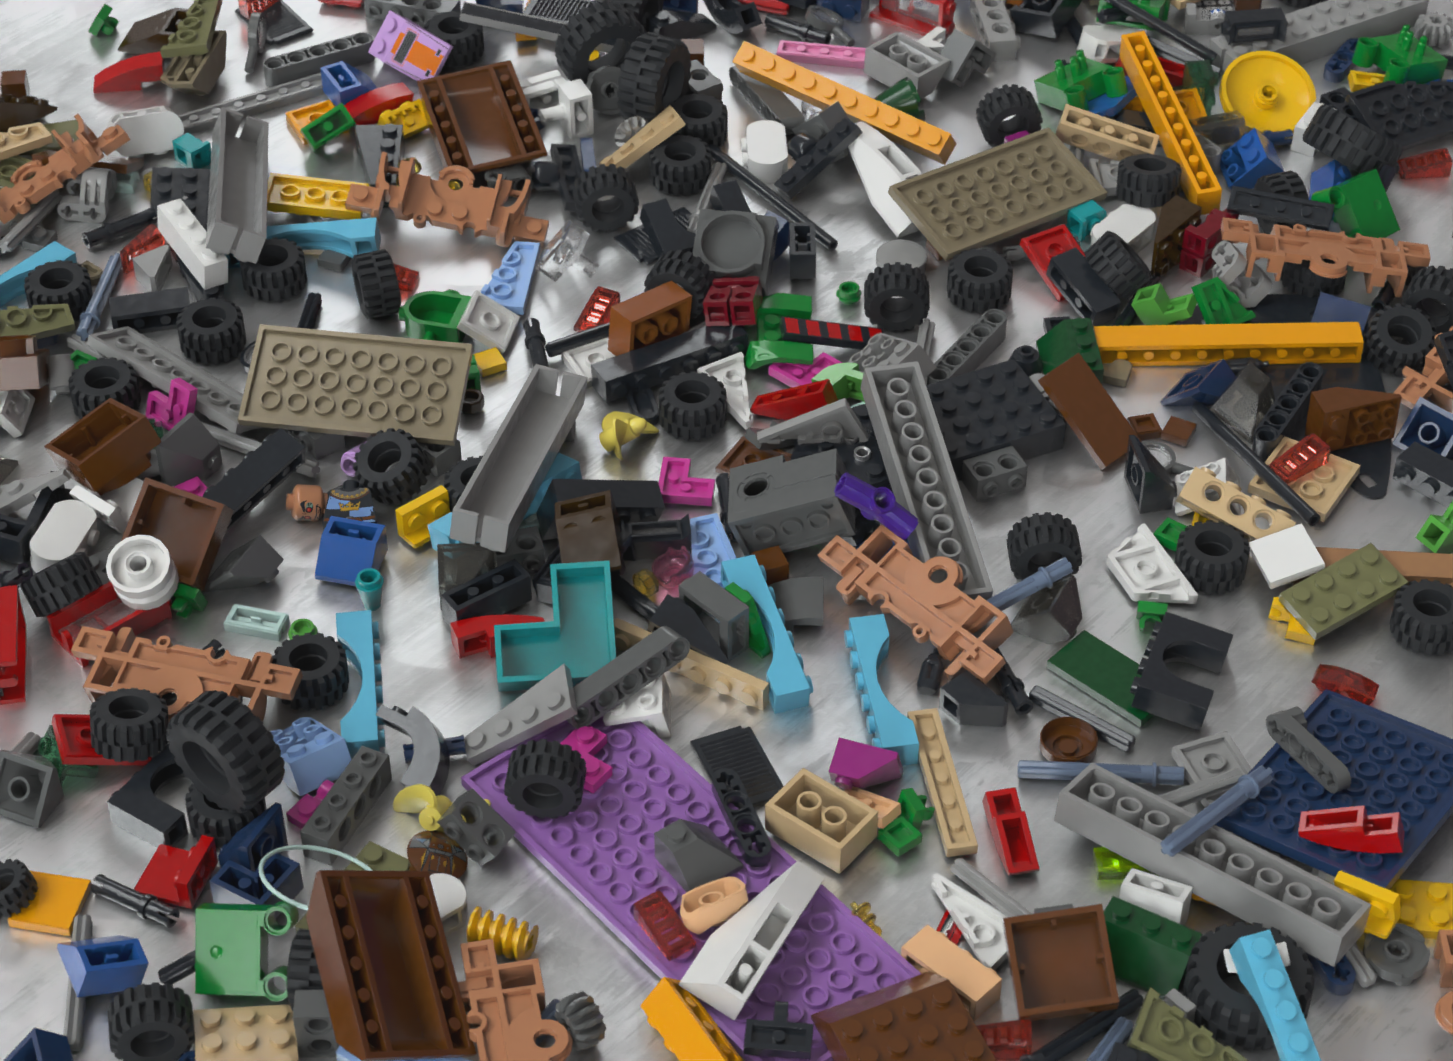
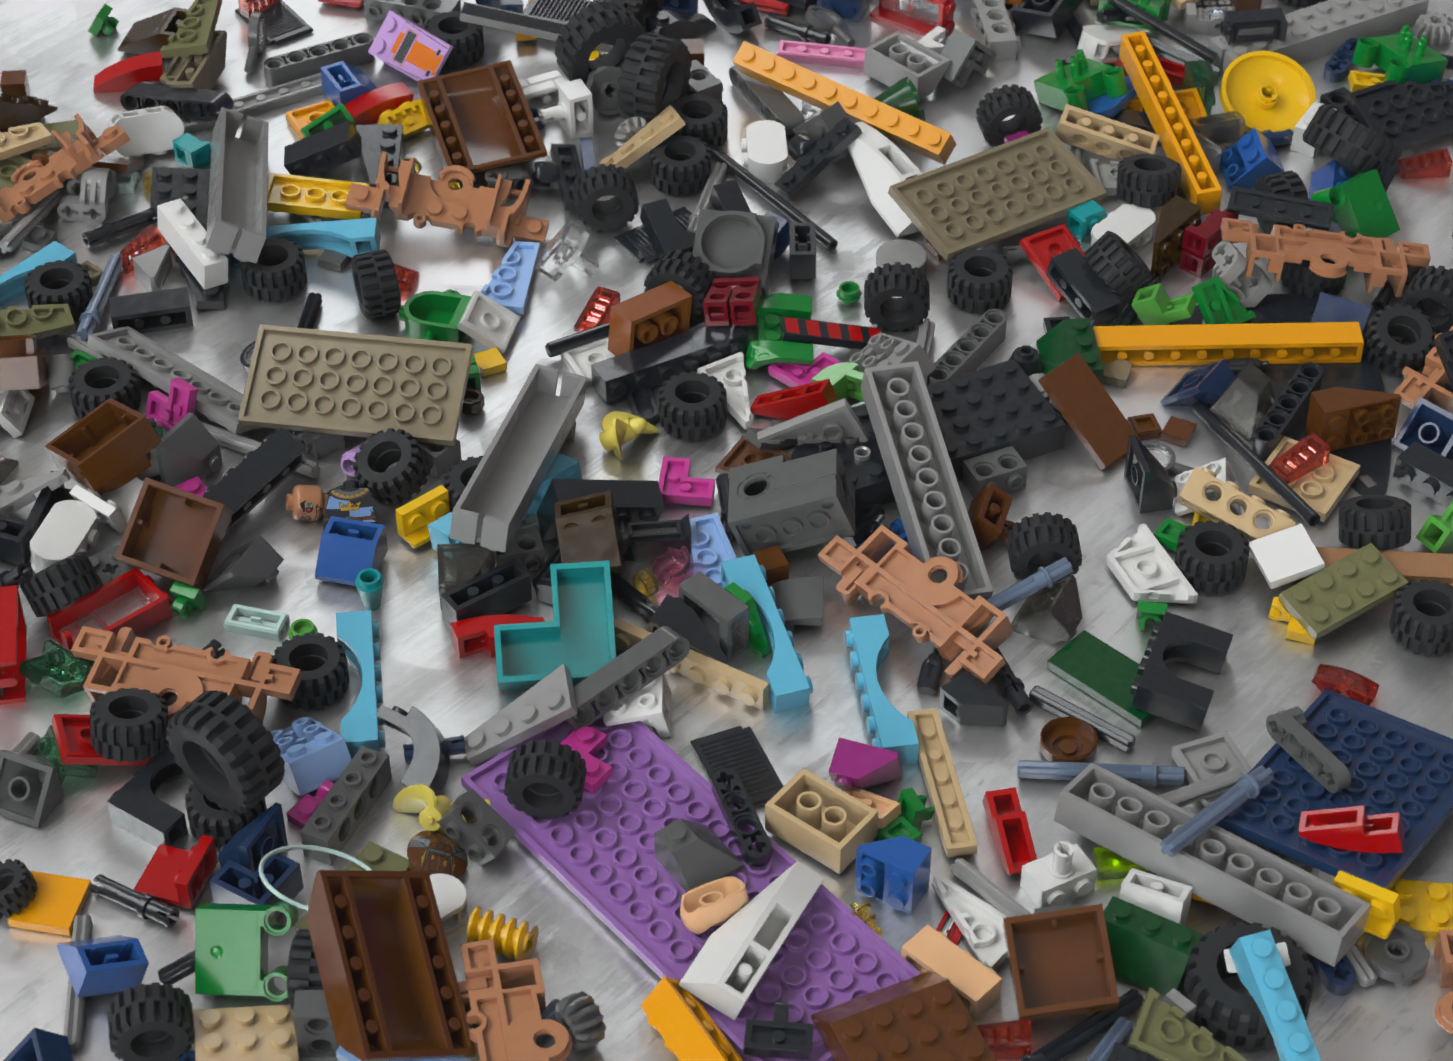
(56, 670): none -> clear green bracket
(142, 572): white wheel -> none
(185, 102): none -> black beam
(211, 331): black tyre -> none
(323, 150): none -> black brick
(535, 342): black pin -> none
(654, 908): clear red slope -> none
(865, 497): dark purple piece -> none
(894, 872): none -> blue slope
(989, 515): none -> reddish brown brick
(1058, 876): none -> white brick
(1375, 520): none -> black tyre

